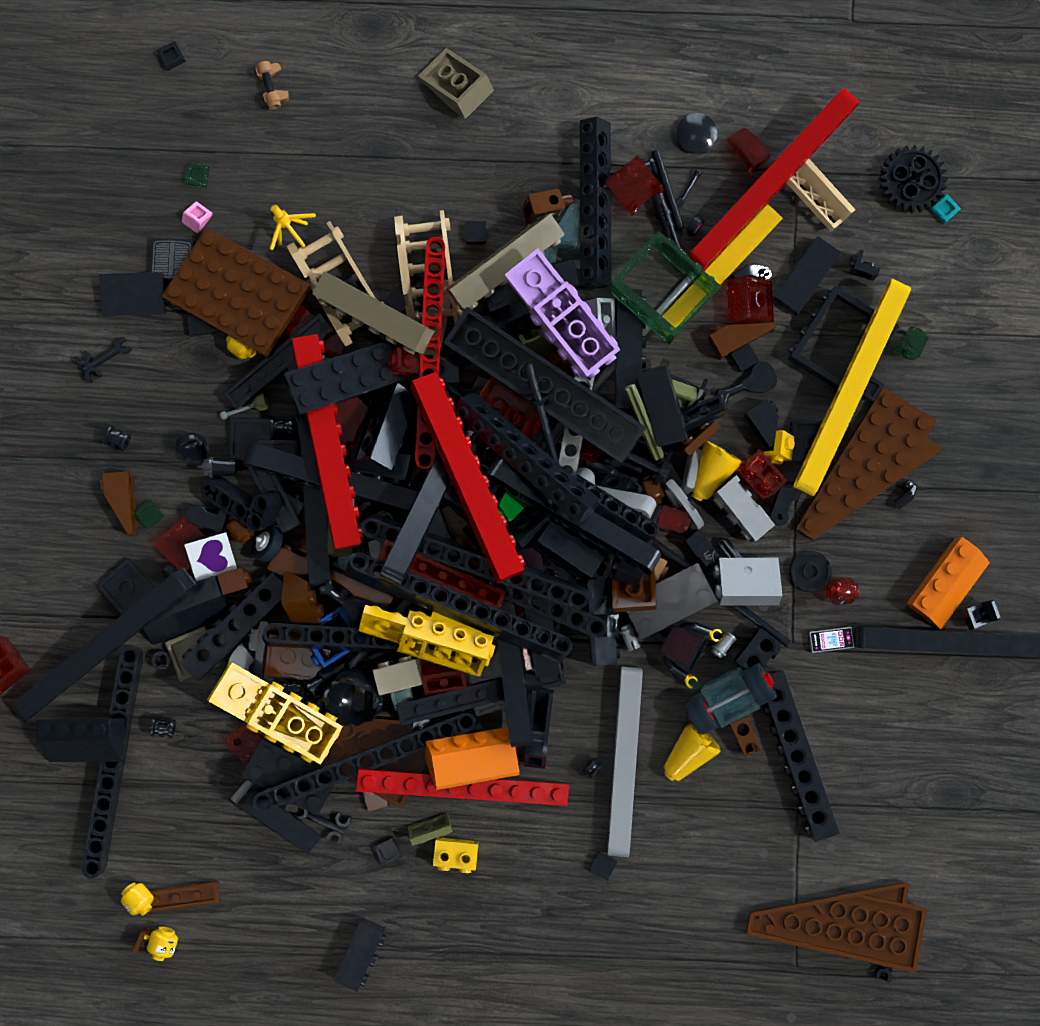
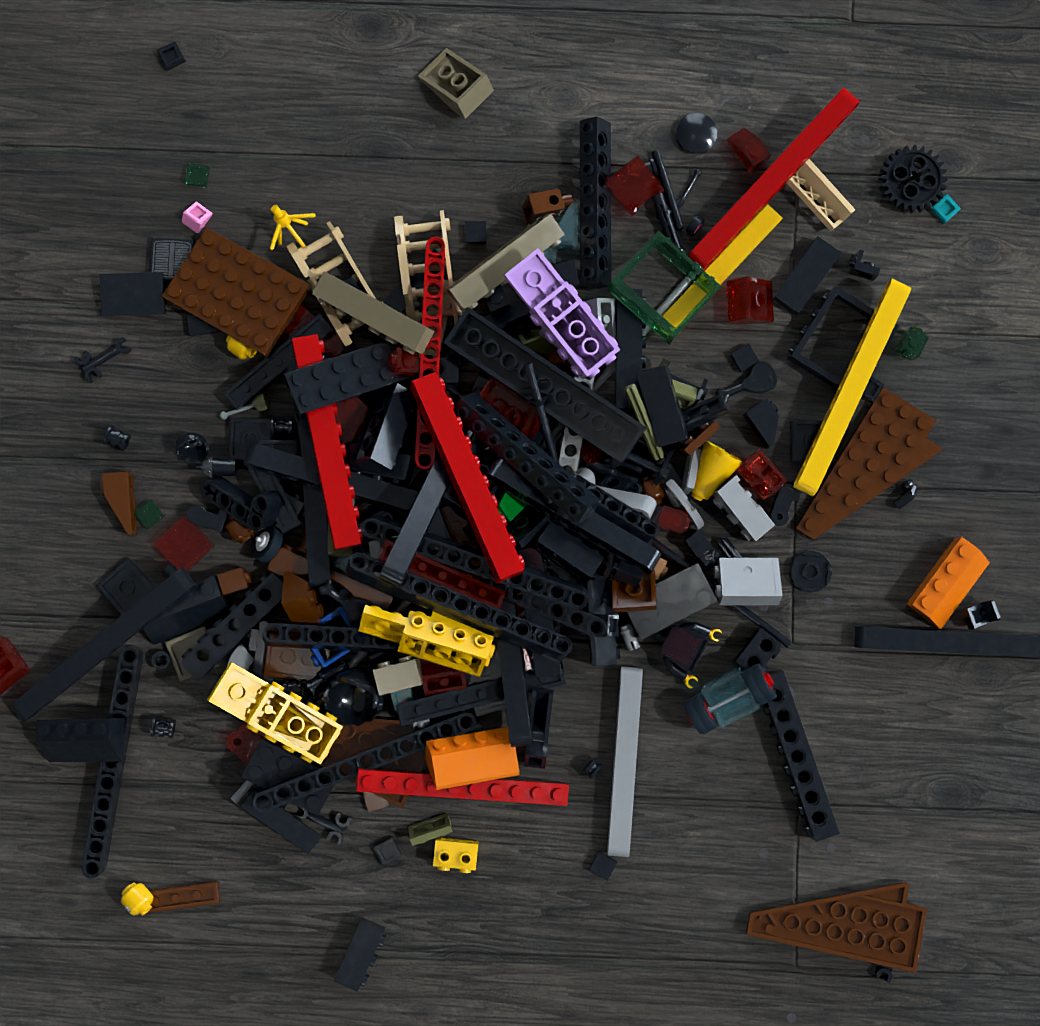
(142, 941): reddish brown slope -> none
(162, 943): yellow head -> none
(210, 555): tile -> none
(271, 97): medium nougat piece -> none
(690, 753): yellow cone -> none
(723, 645): light grey pin -> none
(733, 337): reddish brown slope -> none
(745, 736): reddish brown leg -> none
(752, 270): black arm -> none
(783, 448): yellow bracket -> none
(831, 639): tile -> none
(842, 590): clear red head -> none

